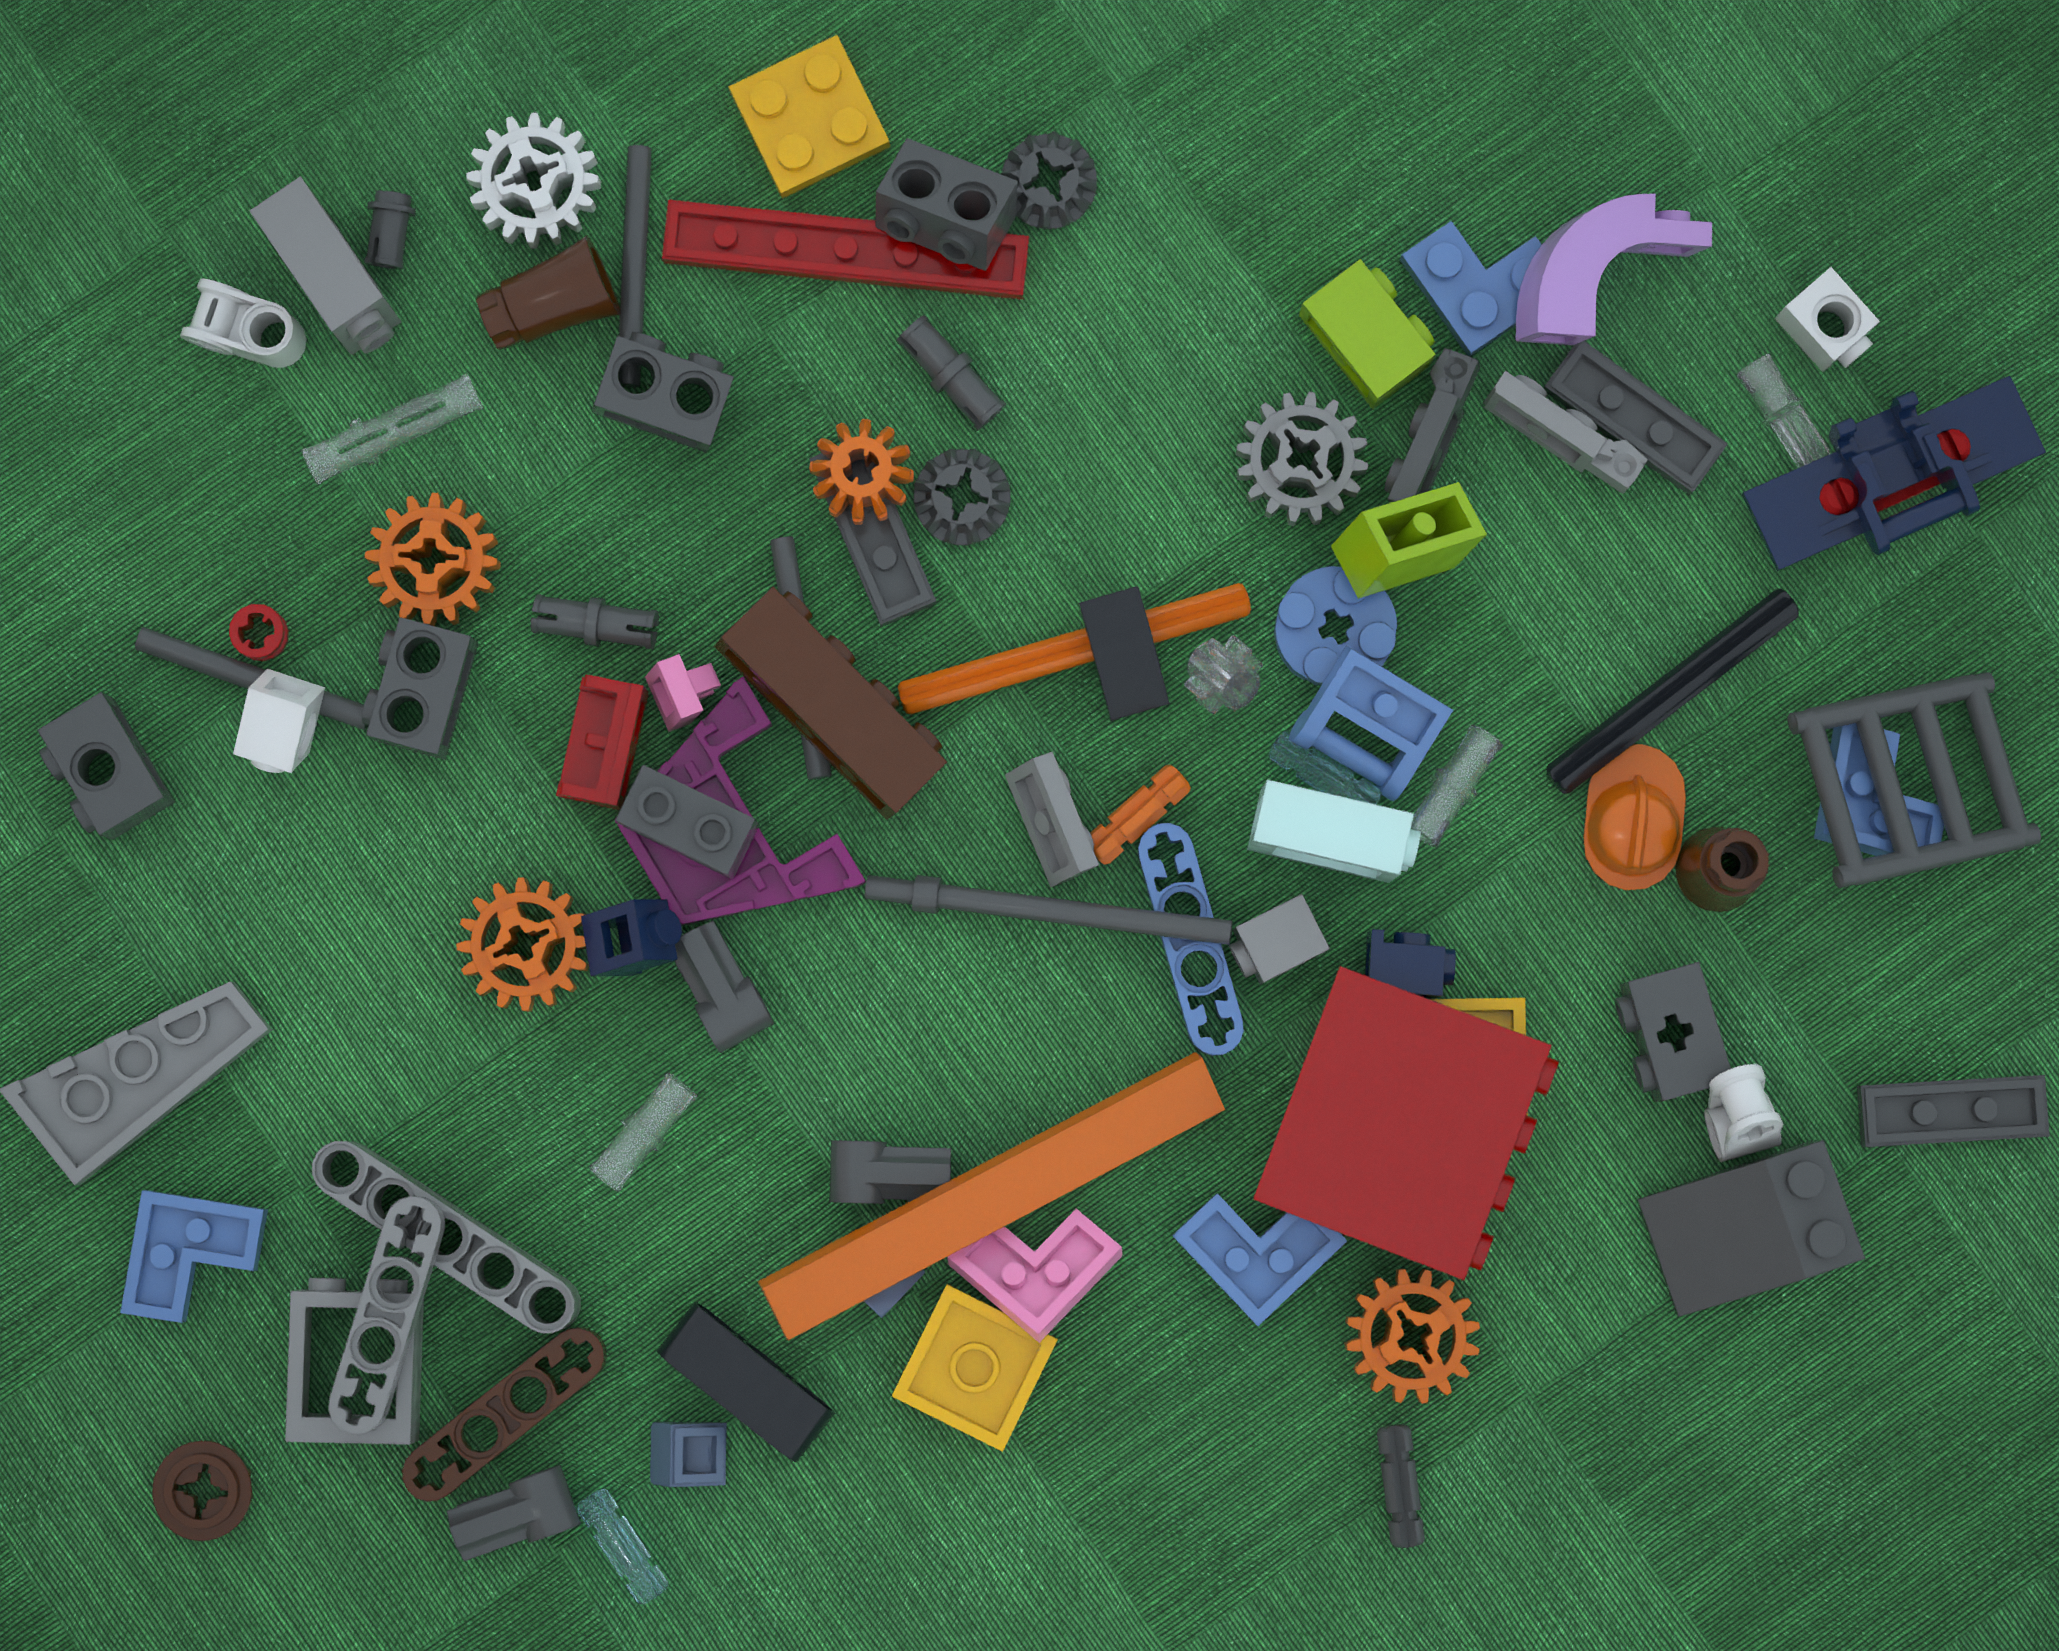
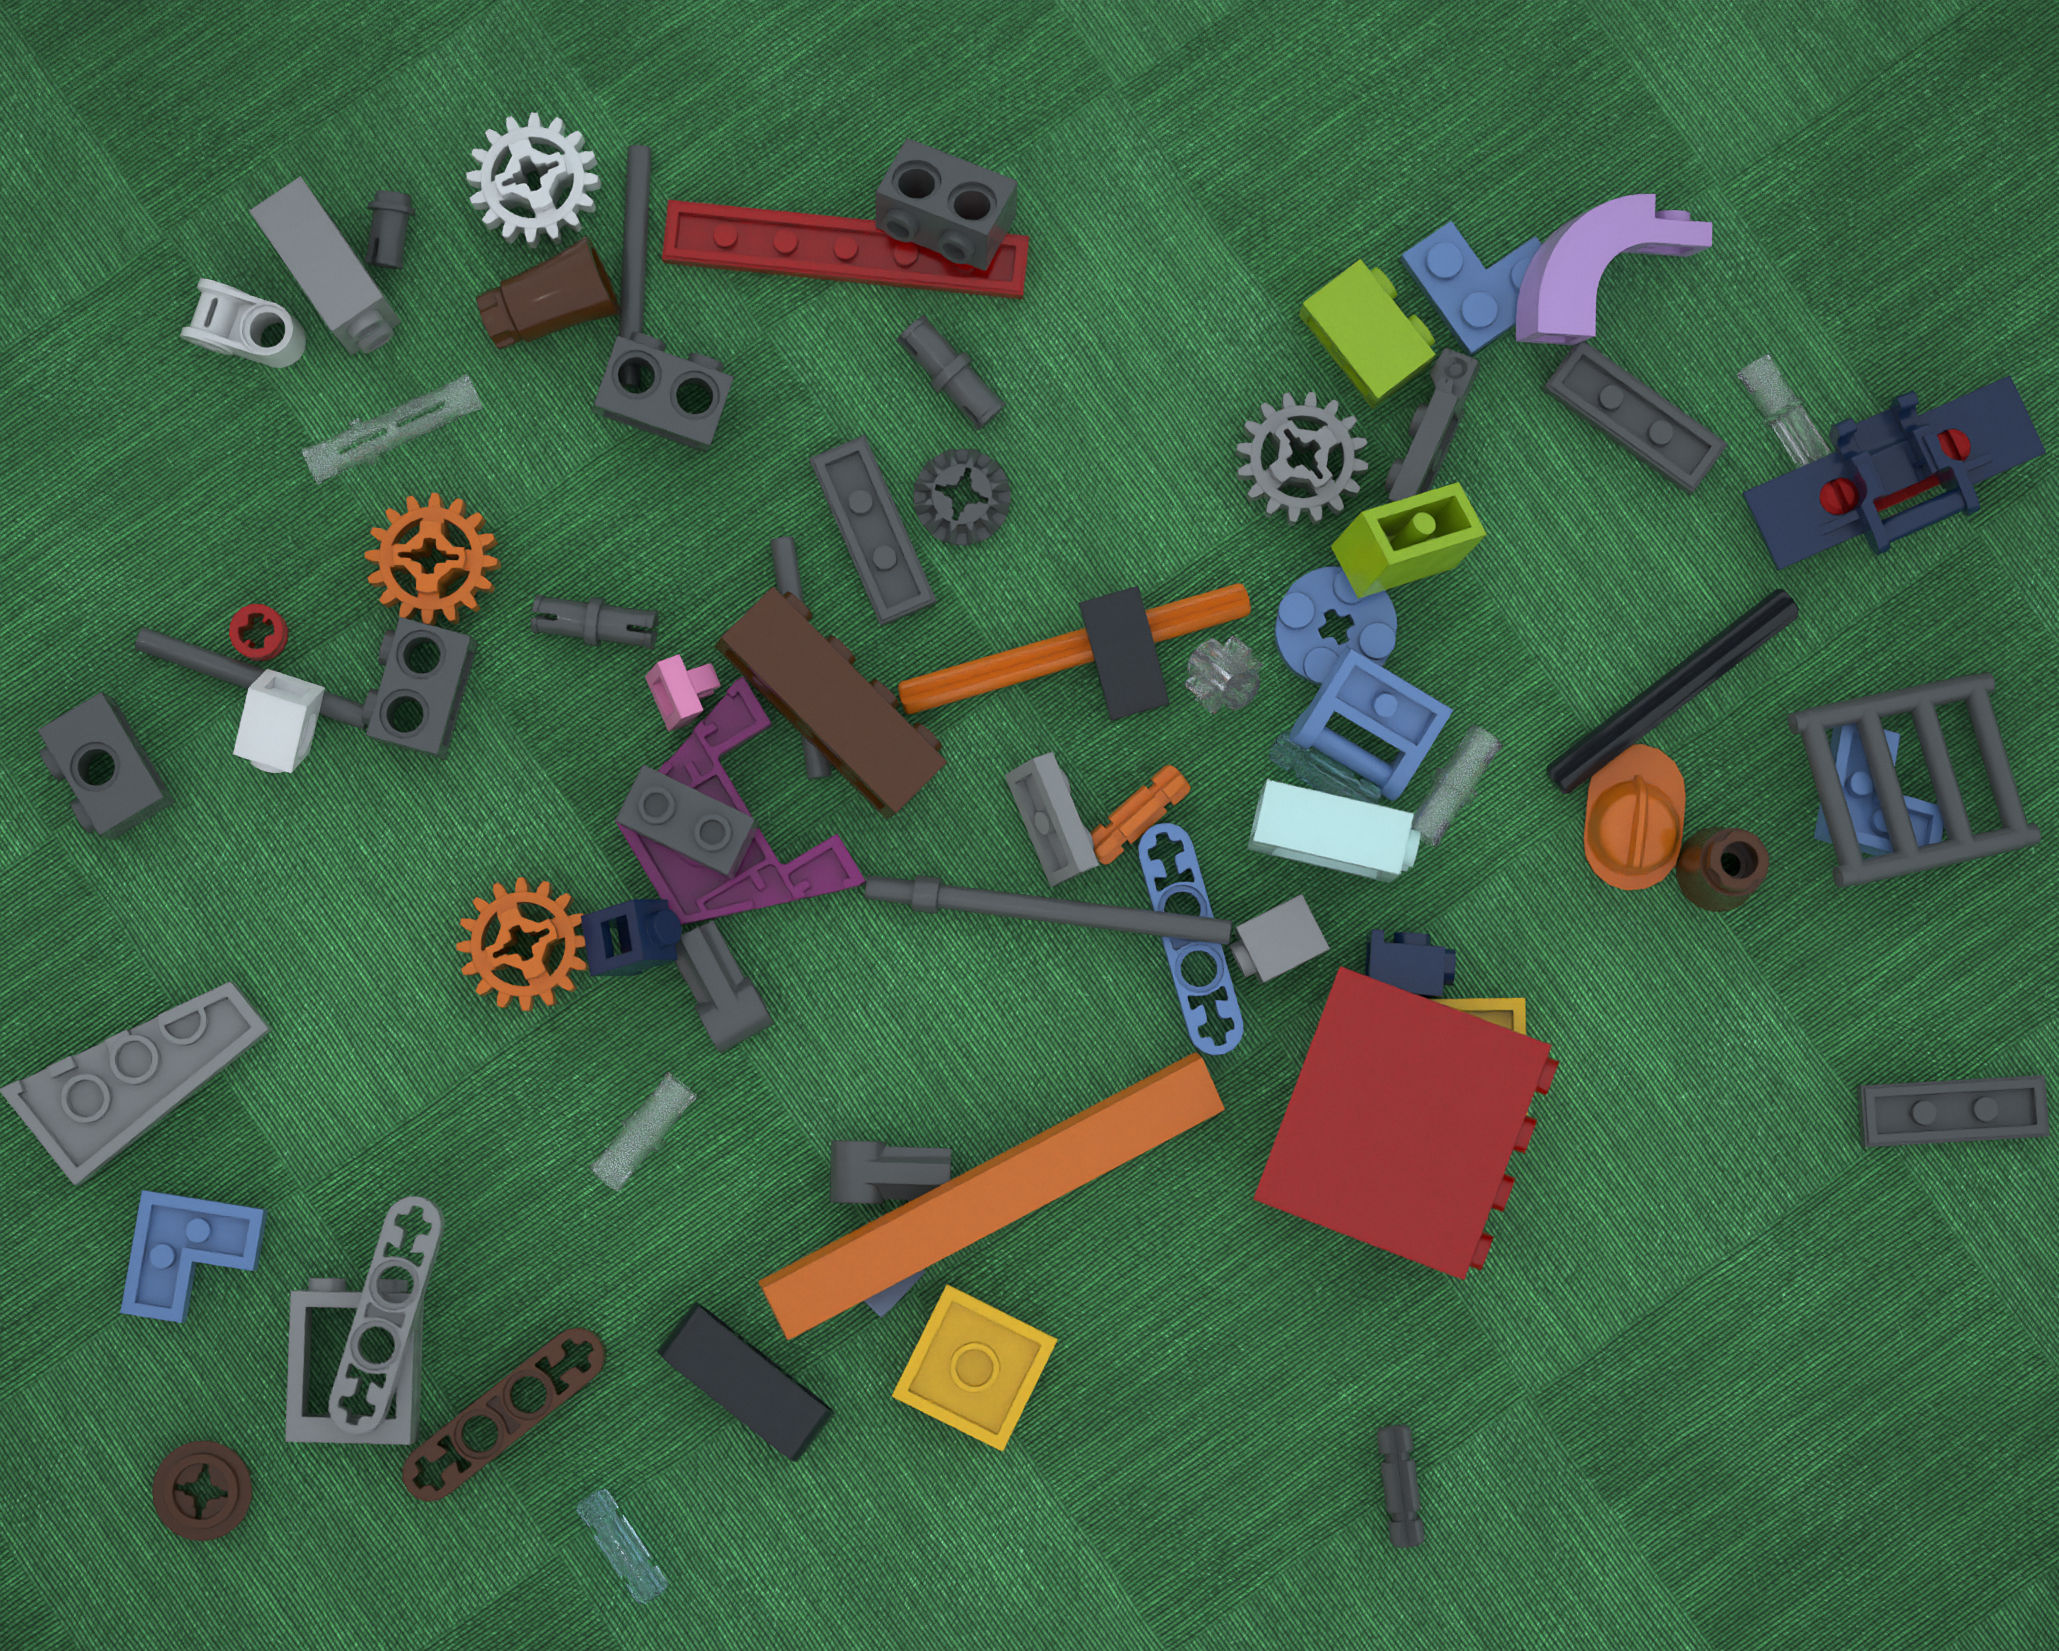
(477, 1243): light grey beam -> none
(526, 1510): dark grey piece -> none
(603, 742): red hinge -> none
(688, 1454): sand blue slope -> none
(809, 116): yellow plate -> none
(883, 475): orange gear -> none
(1042, 1284): bright pink plate -> none
(1076, 189): dark grey gear -> none
(1251, 1268): medium blue plate -> none
(1436, 1321): orange gear -> none
(1564, 433): light grey hinge -> none
(1686, 1002): dark grey brick -> none
(1741, 1114): white piece -> none
(1751, 1228): dark grey slope -> none
(1835, 296): white brick -> none

